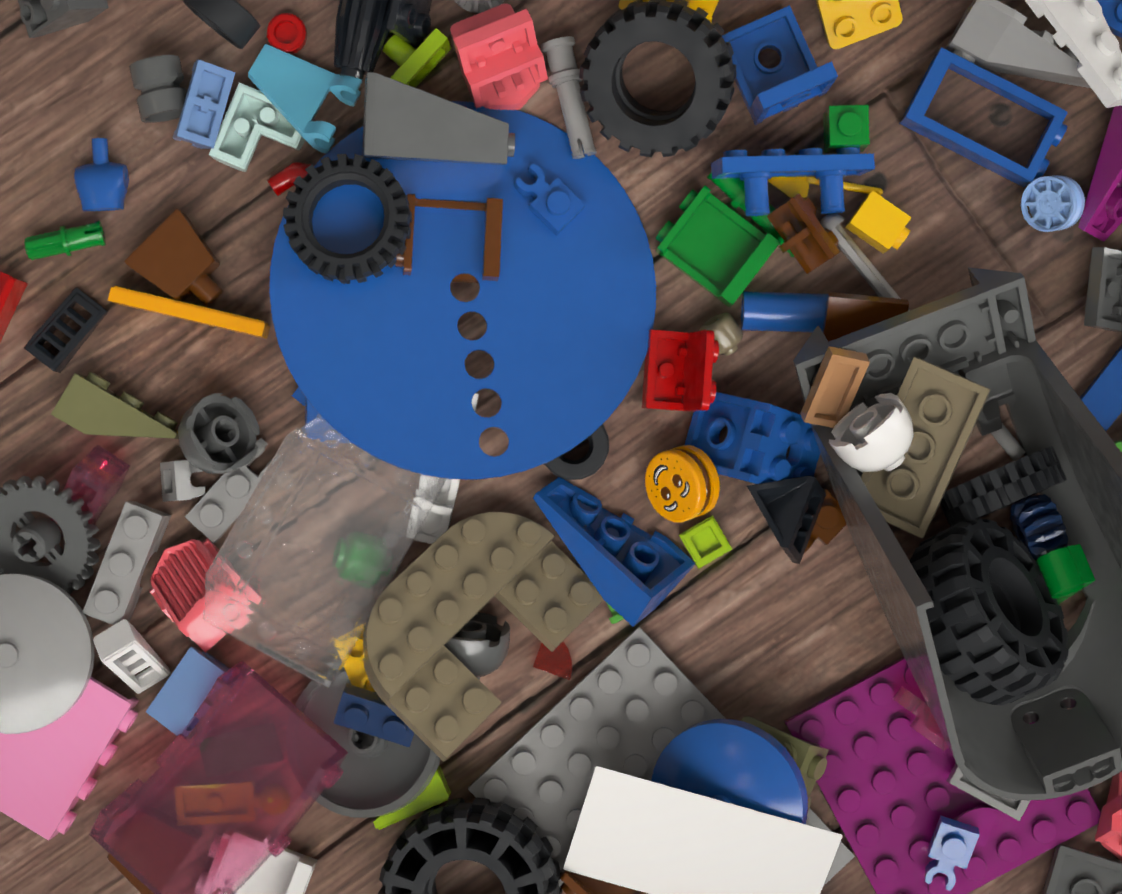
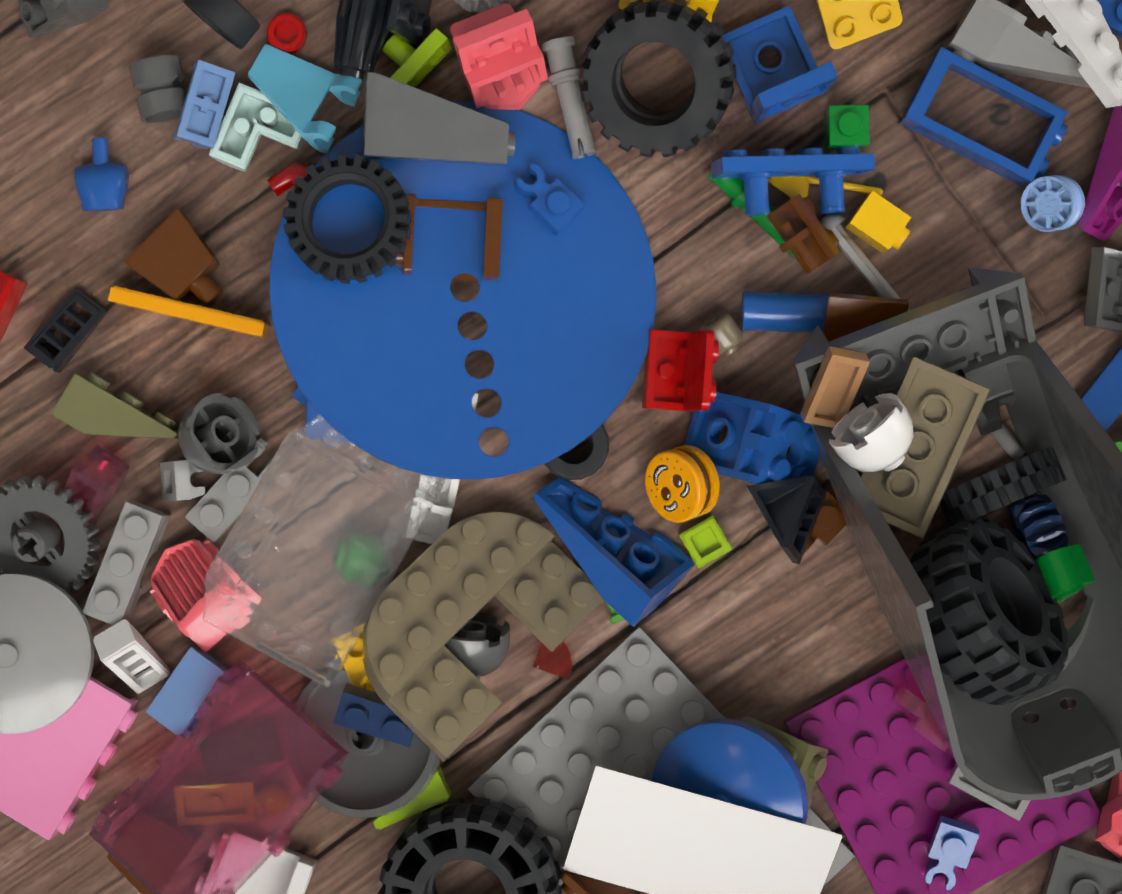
(65, 240): green axle -> none
(715, 246): green panel -> none

